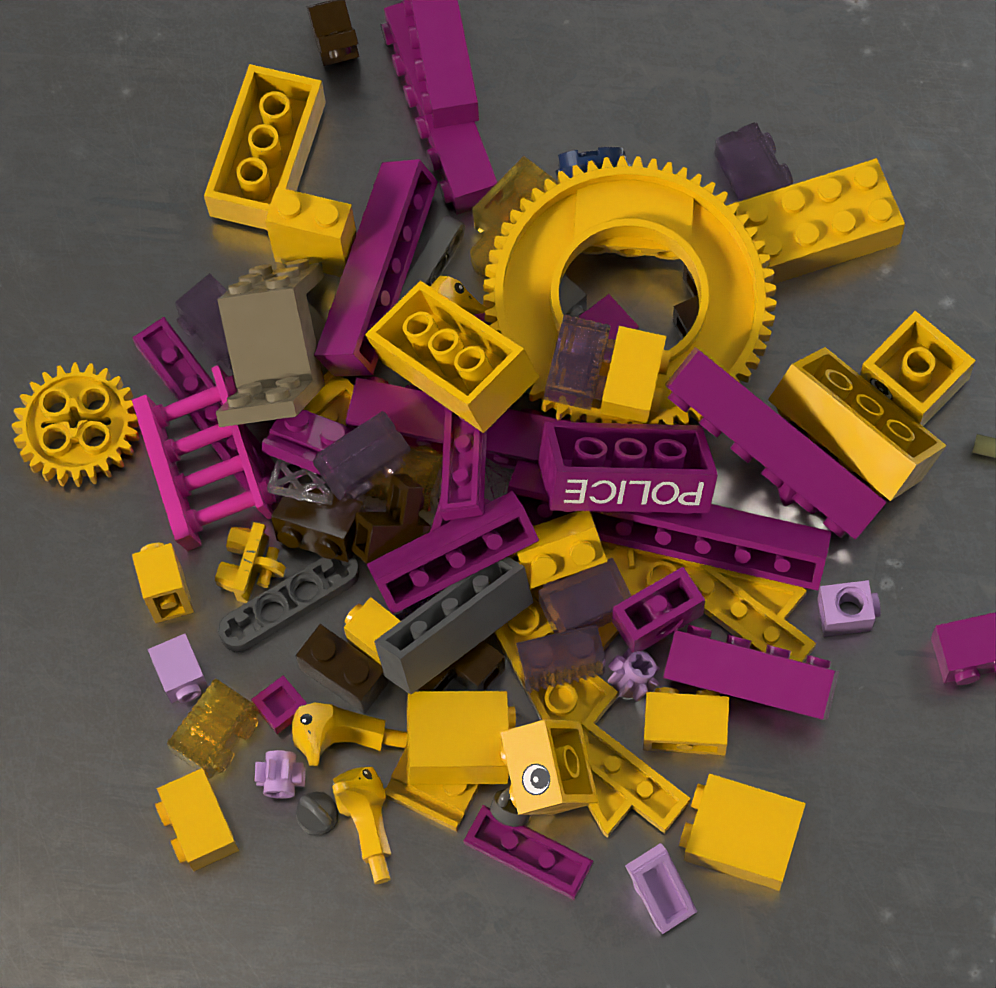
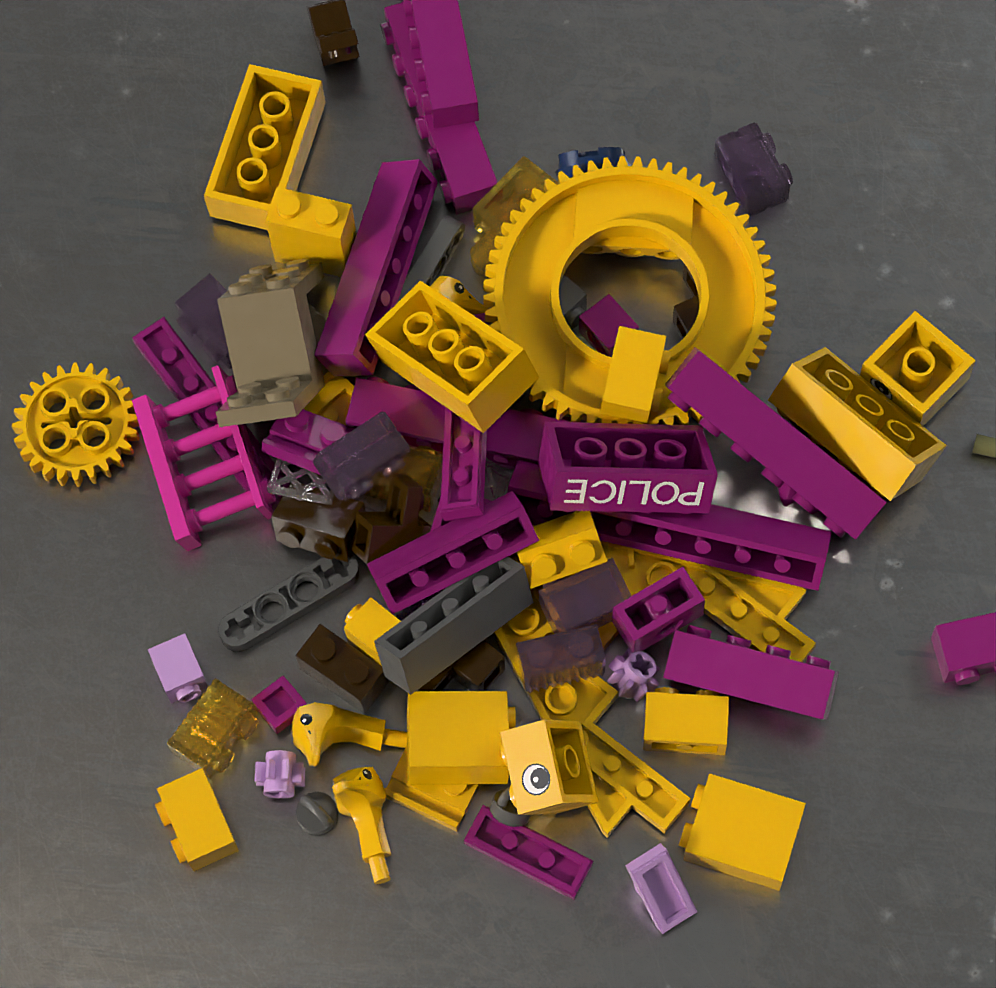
(162, 582): yellow brick -> none
(252, 545): yellow hips -> none
(578, 361): brick -> none
(825, 220): yellow brick -> none
(837, 622): lavender brick -> none

